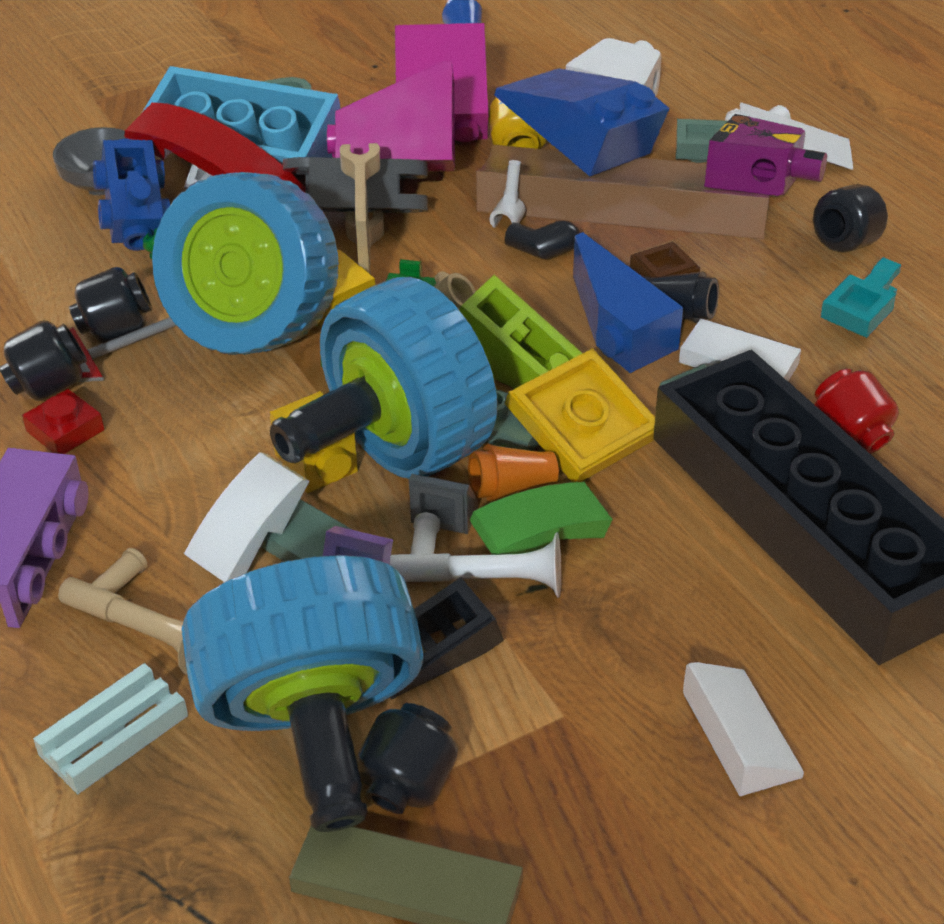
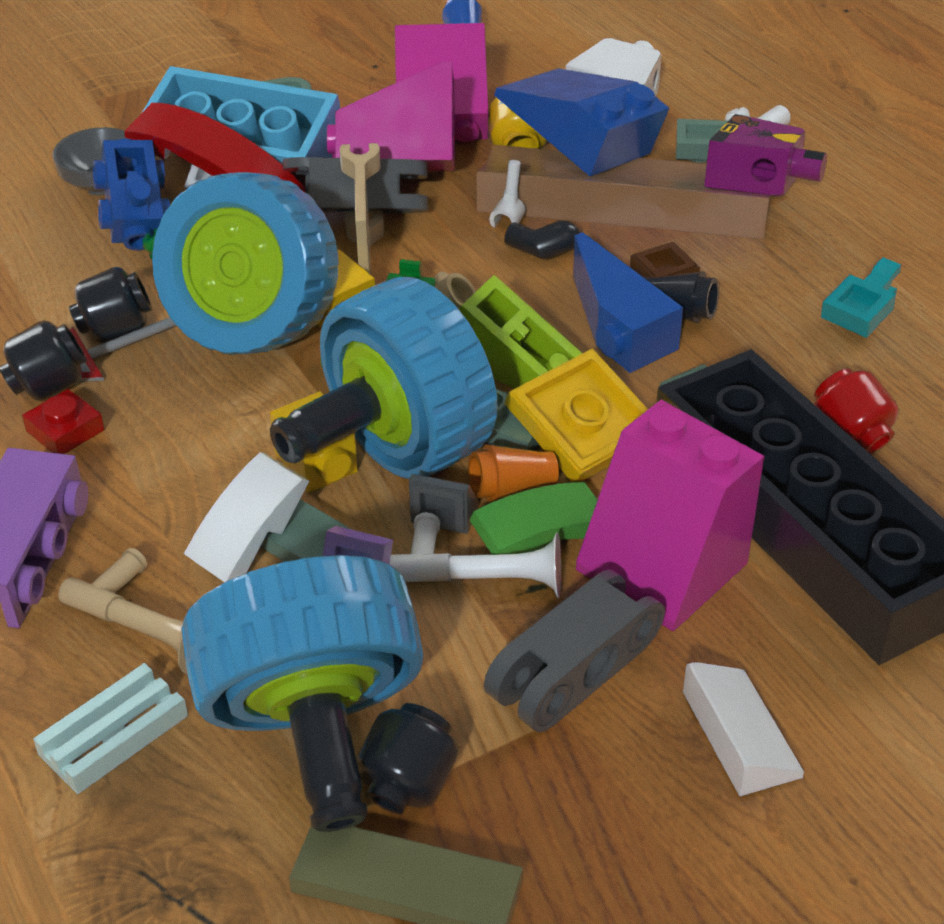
(461, 645): black slope -> none
(573, 650): none -> dark grey piece
(674, 511): none -> dark pink slope
(714, 343): white tile -> none
(835, 146): white sticker -> none
(850, 218): black head -> none

